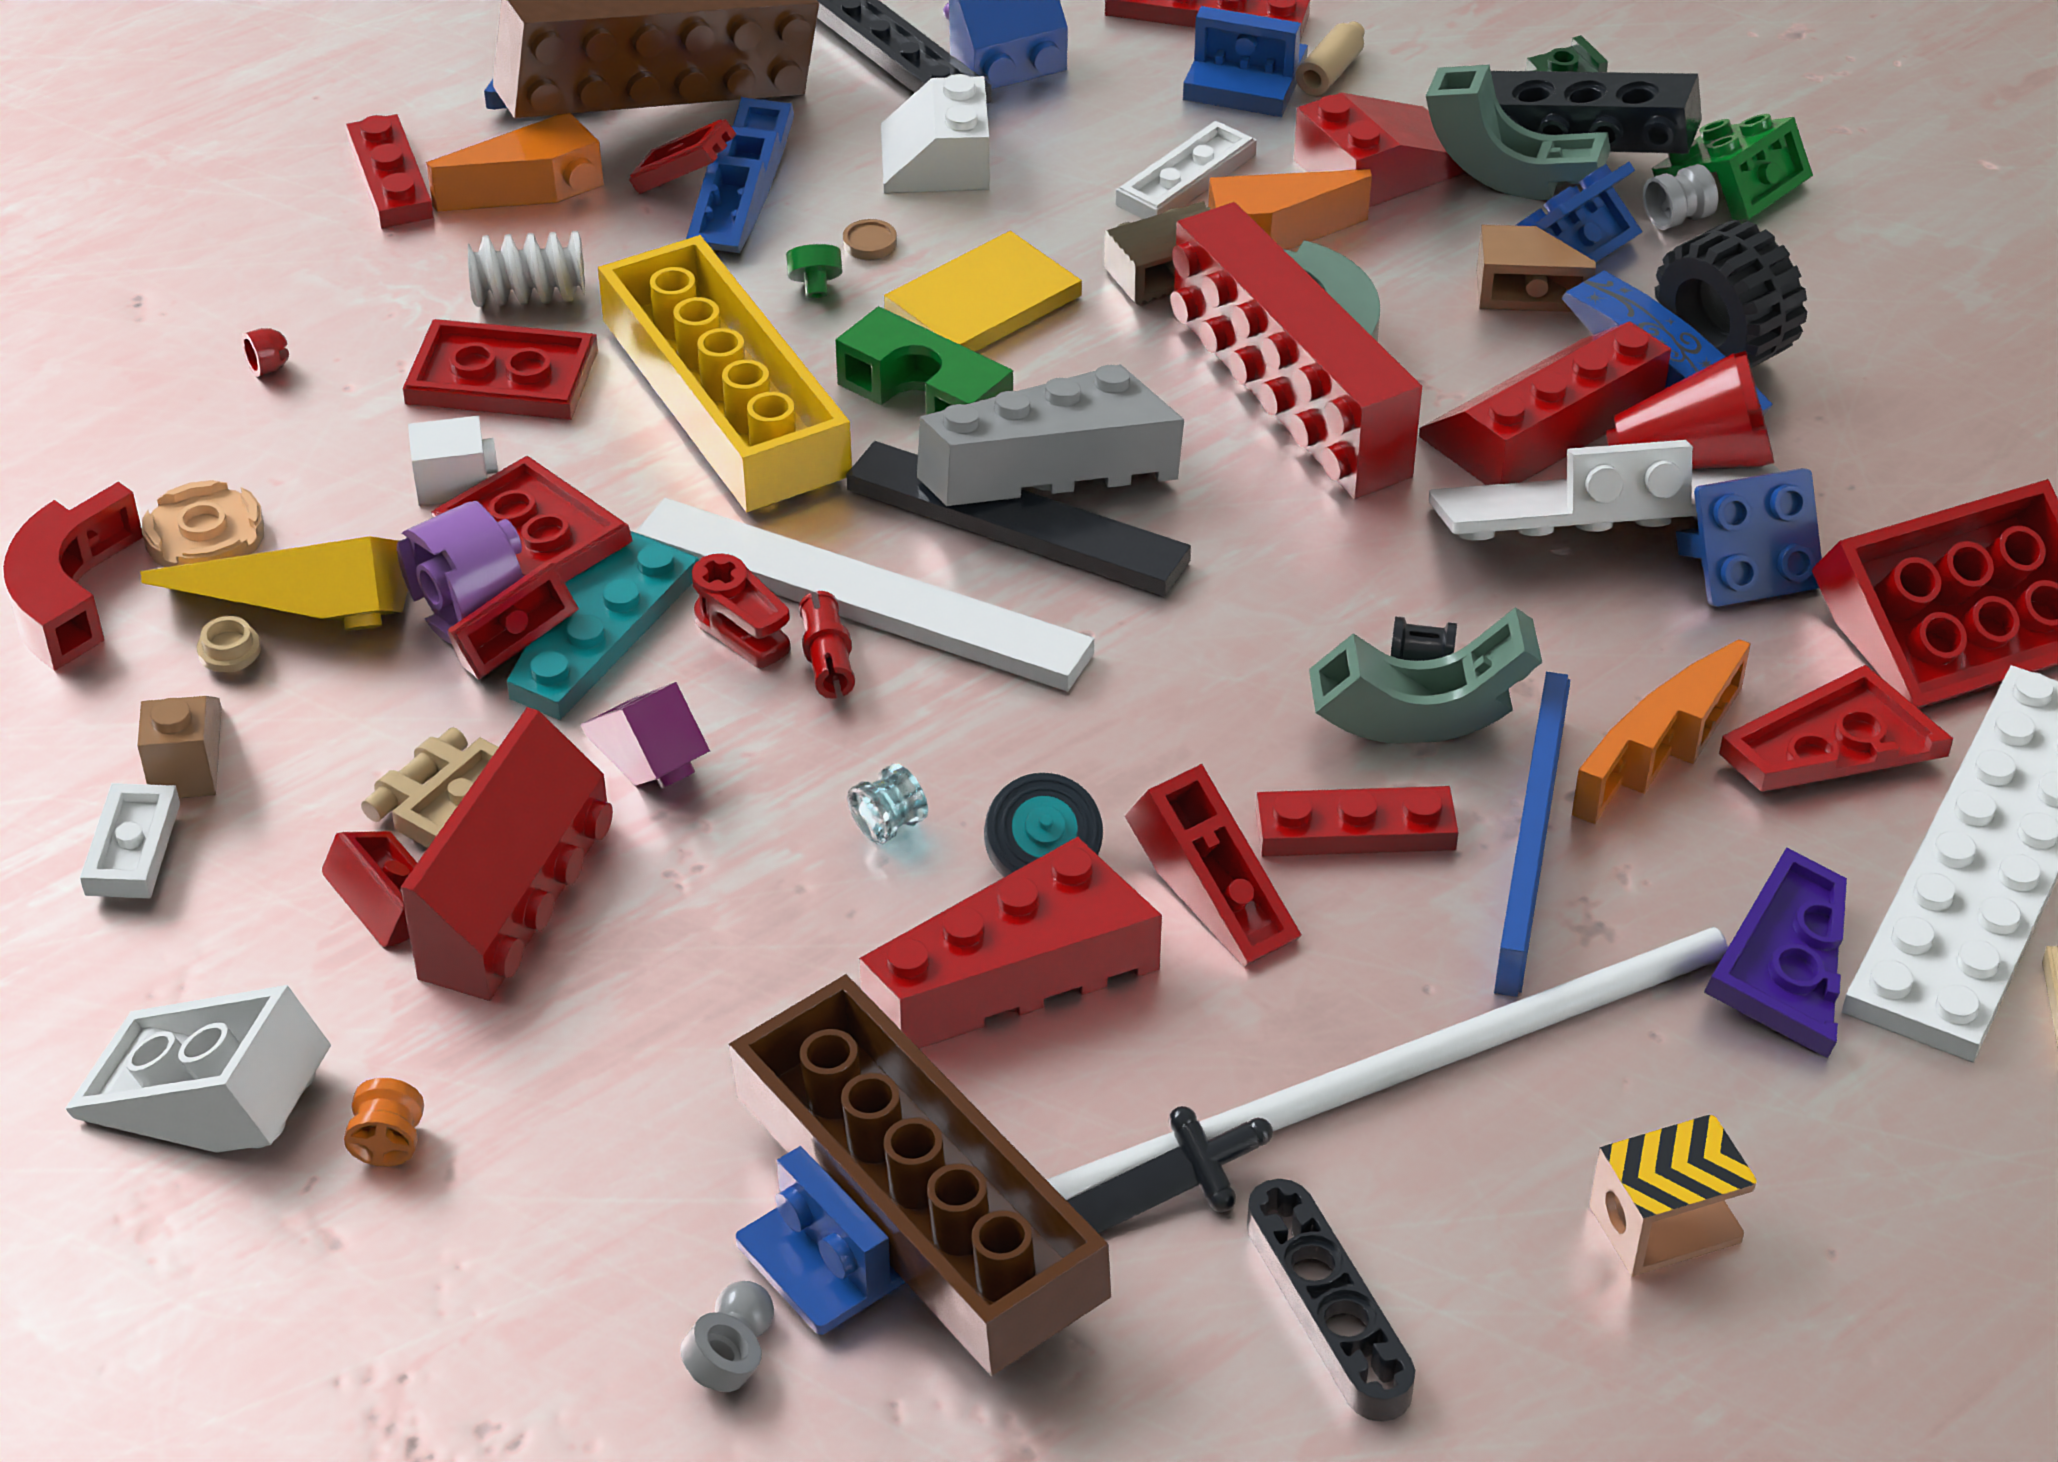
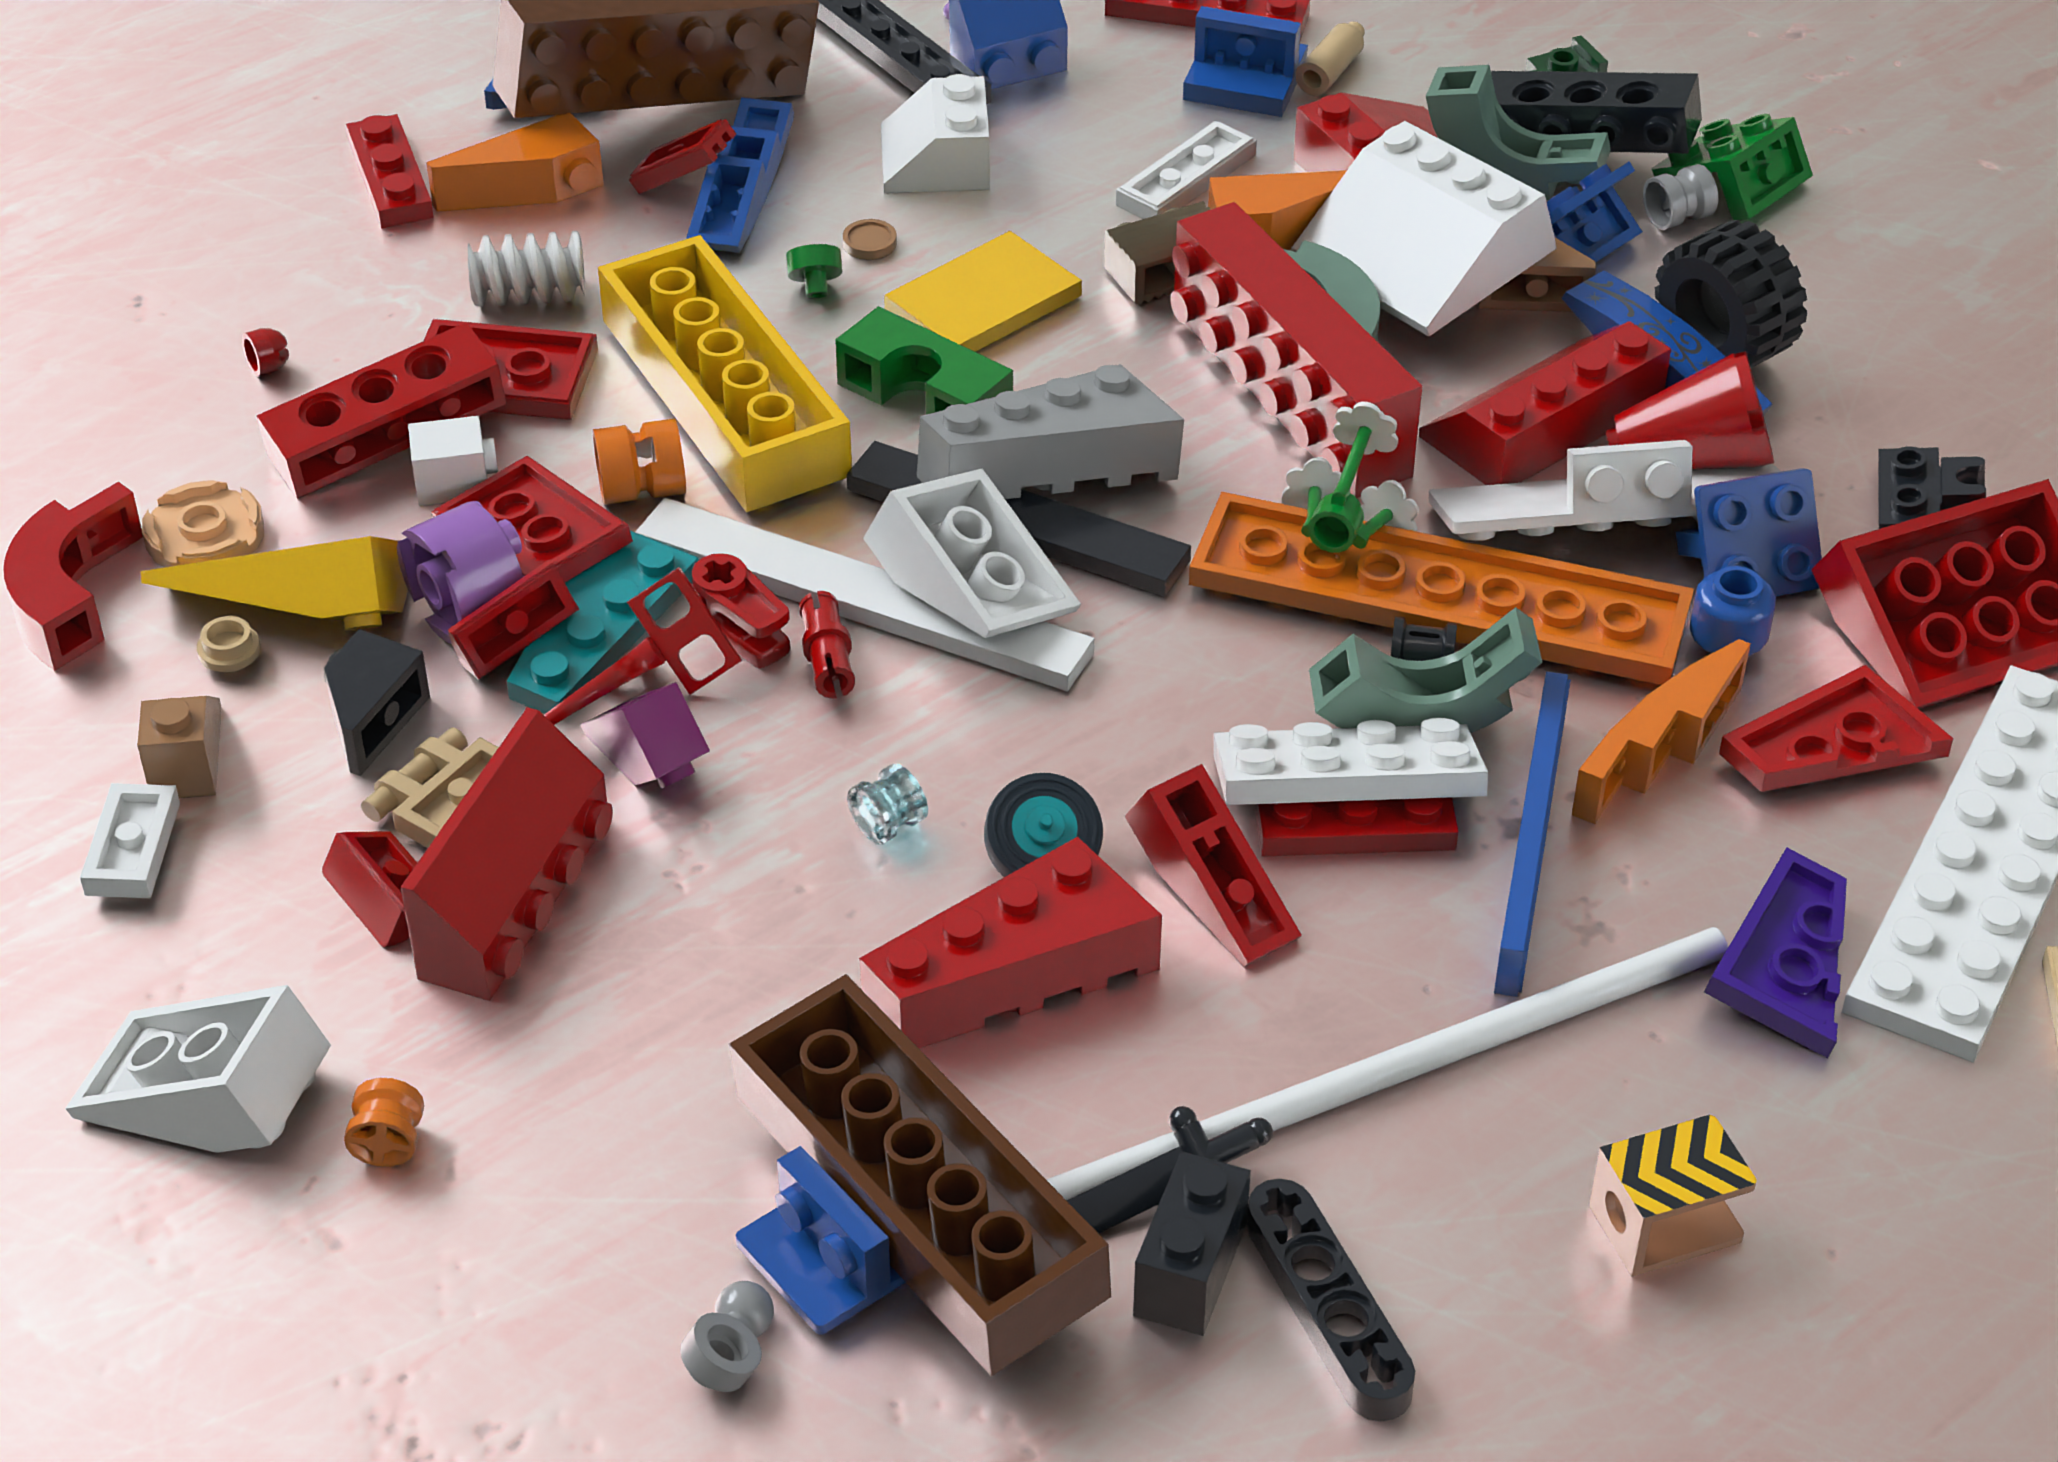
(369, 411): none -> red brick
(373, 694): none -> black slope
(618, 466): none -> orange wheel
(653, 651): none -> red piece
(968, 555): none -> white slope
(1191, 1243): none -> black brick
(1332, 511): none -> plant
(1349, 763): none -> white plate
(1431, 226): none -> white slope
(1578, 611): none -> orange plate
(1732, 607): none -> blue head
(1916, 485): none -> black plate

